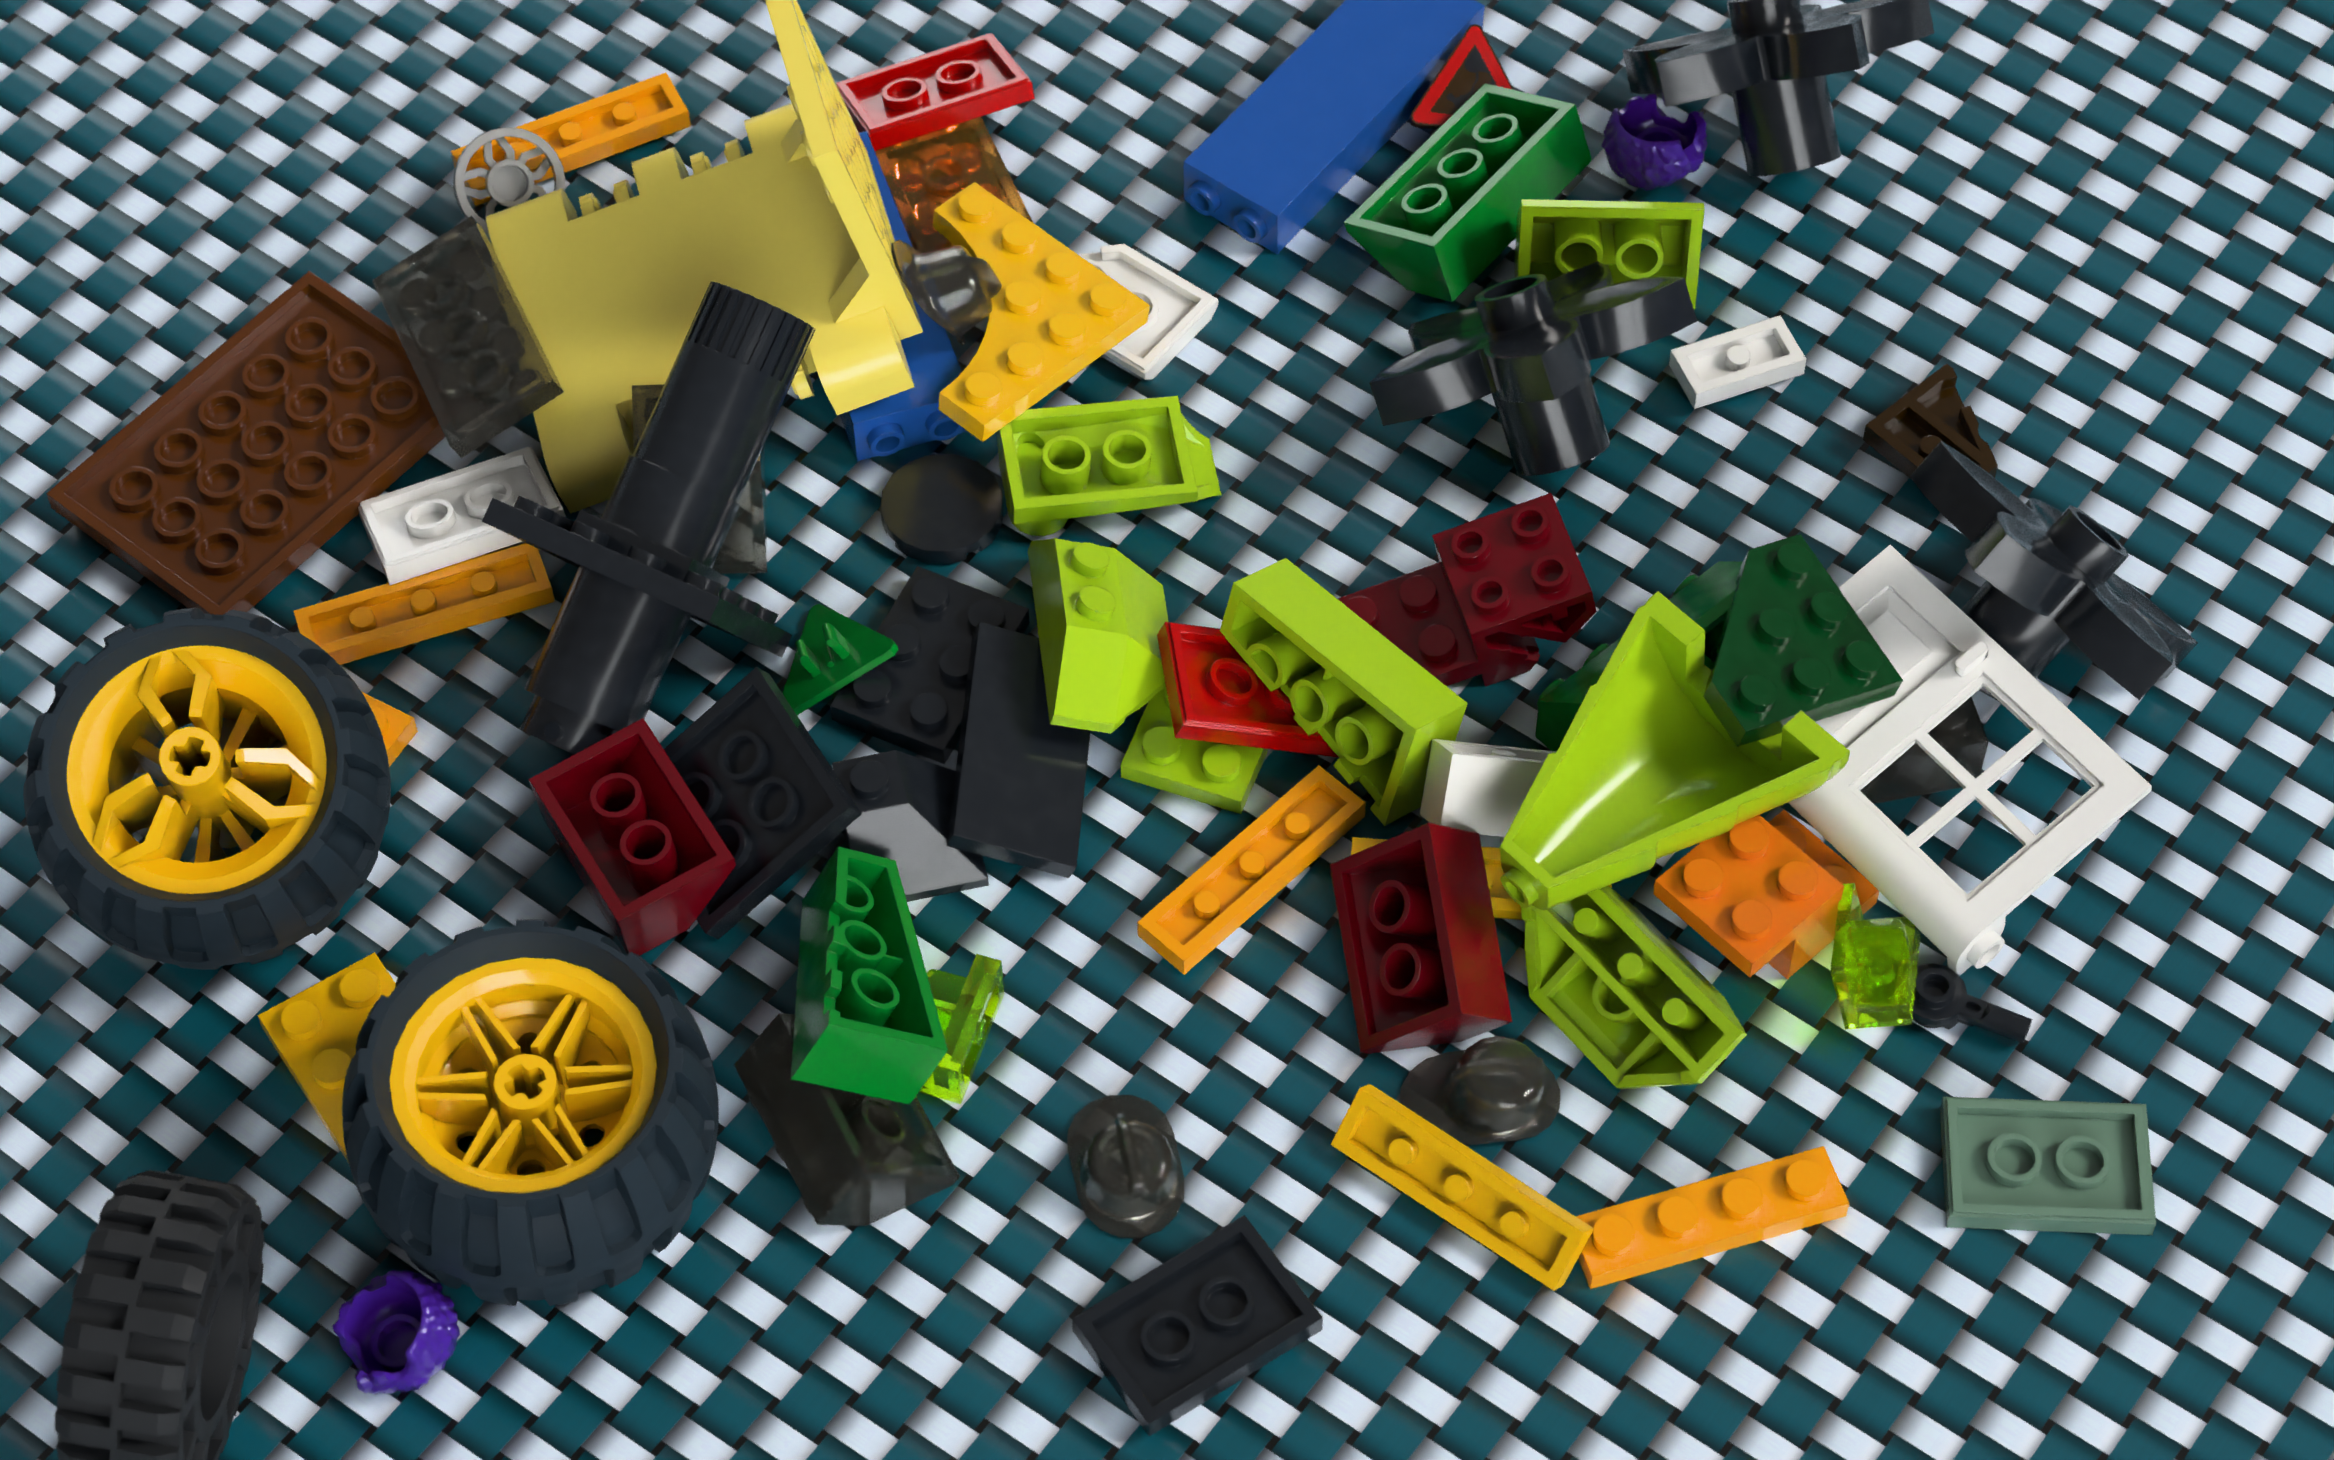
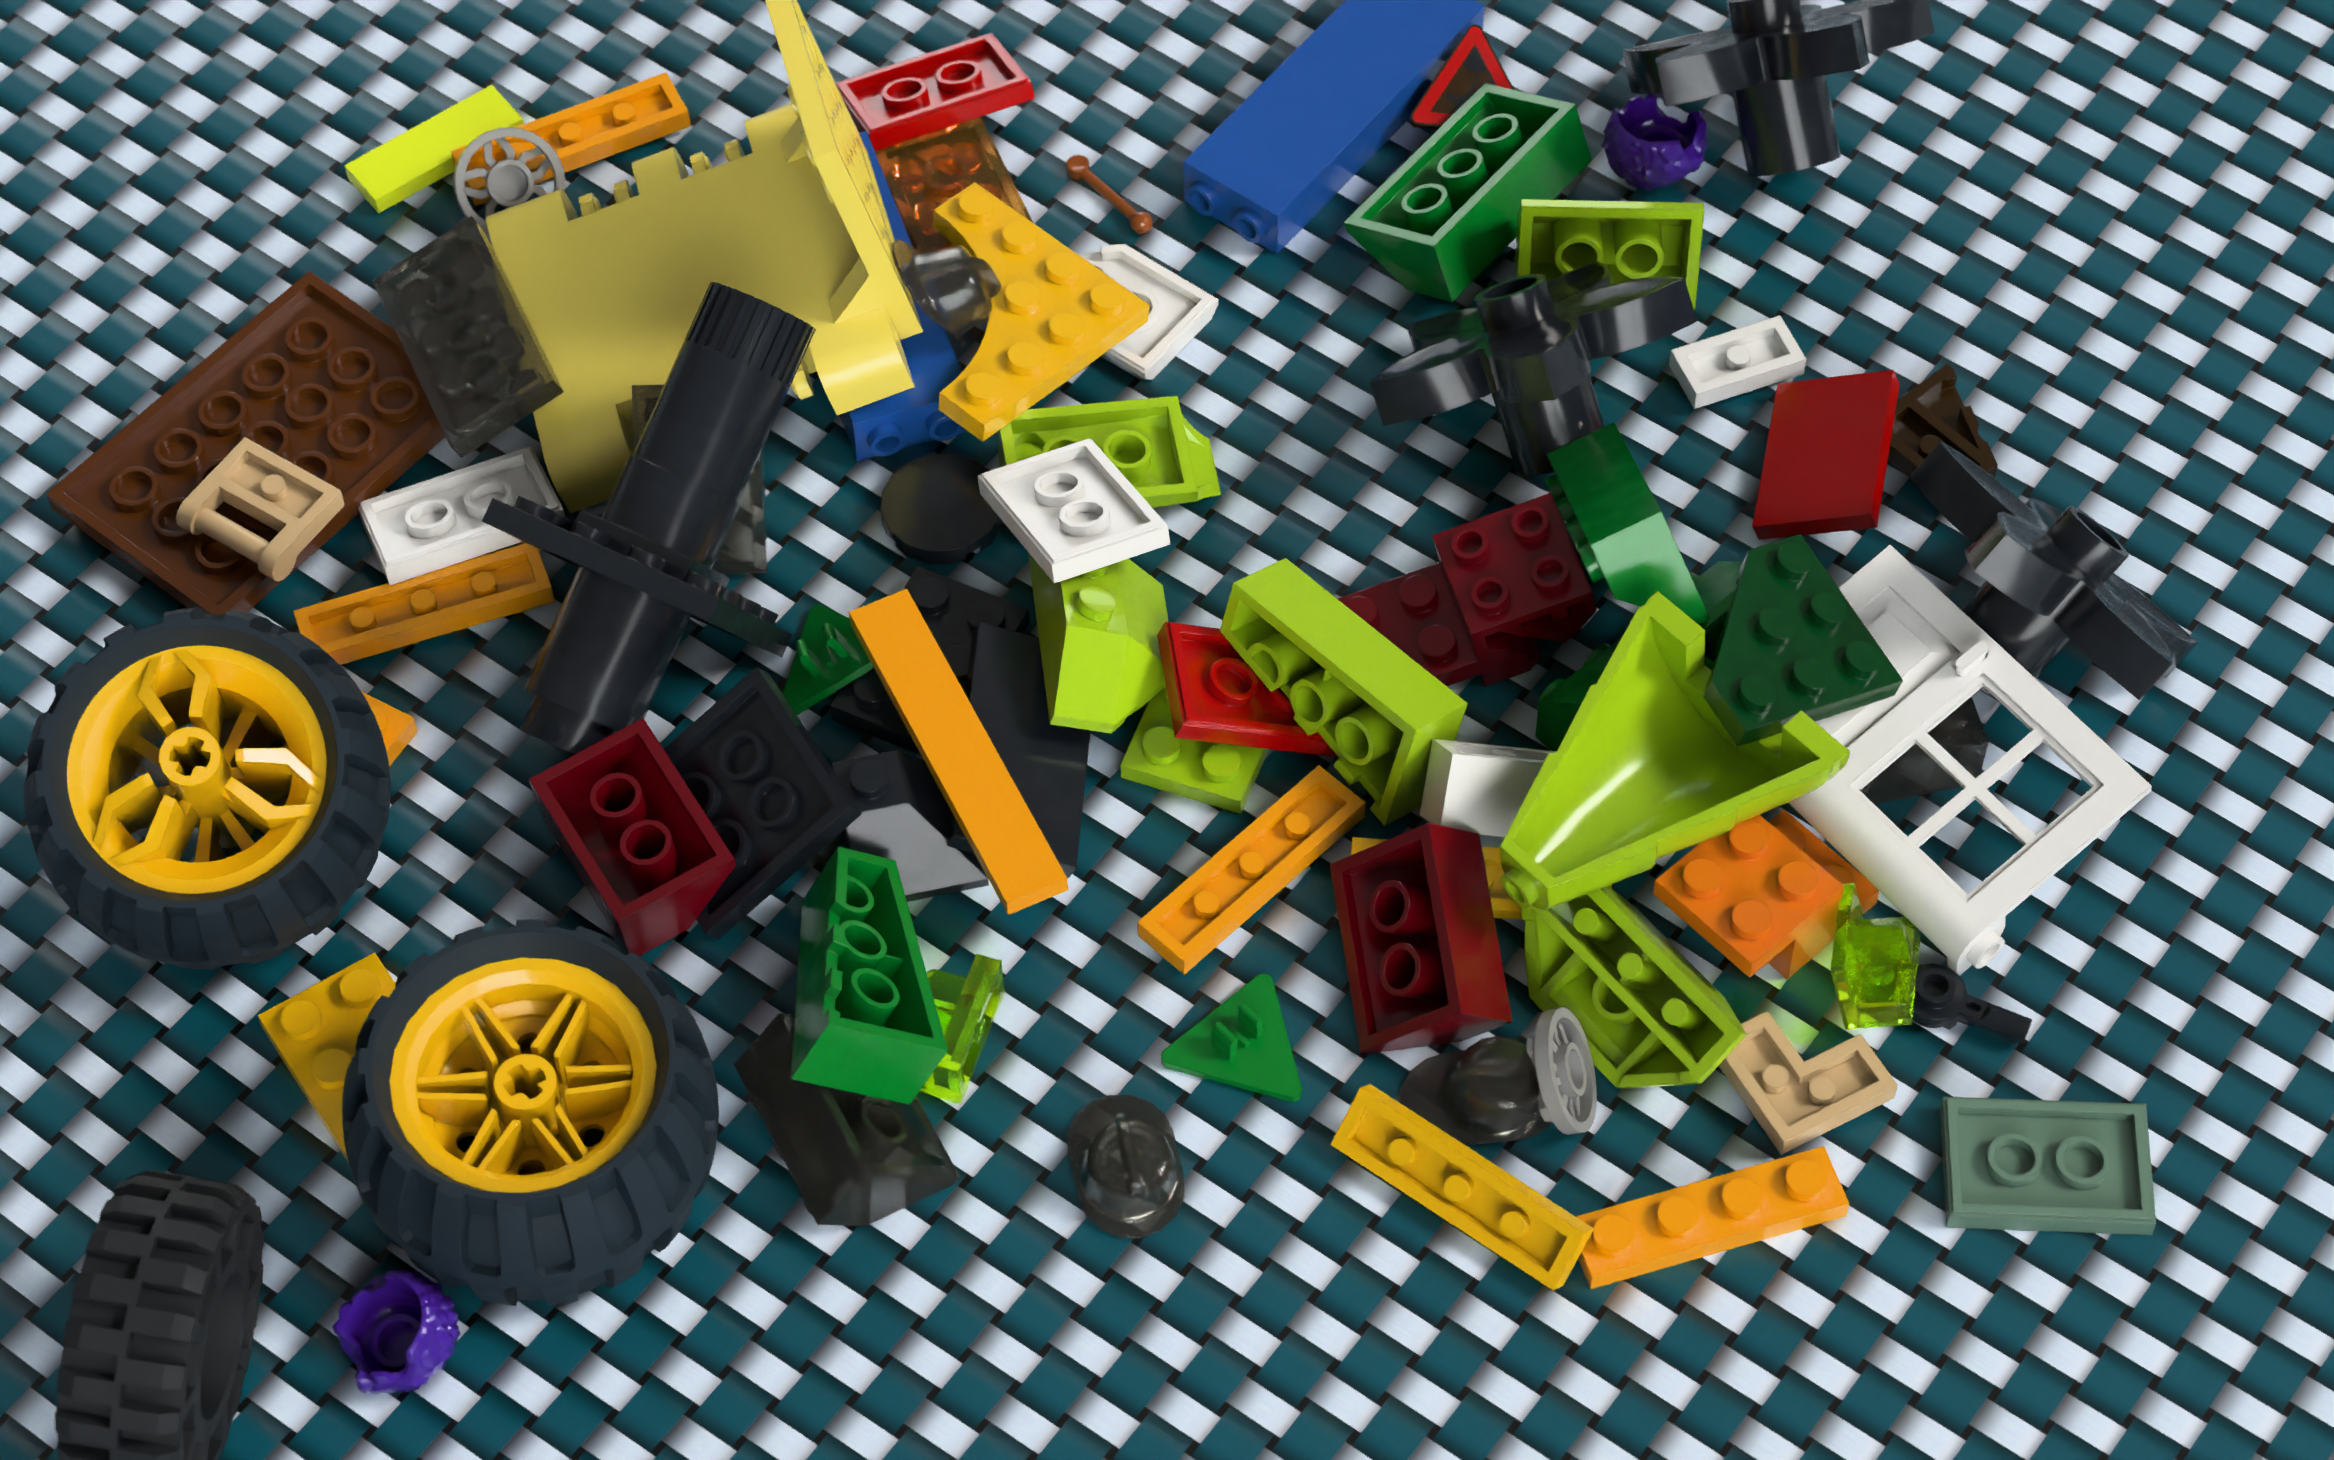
(270, 492): none -> tan plate
(424, 151): none -> neon yellow tile
(958, 752): none -> light orange tile
(1073, 510): none -> white tile
(1079, 168): none -> dark orange hinge
(1197, 1325): black plate -> none
(1241, 1044): none -> green piece
(1564, 1071): none -> light grey wheel
(1619, 523): none -> green slope
(1802, 1098): none -> tan plate
(1826, 455): none -> red tile

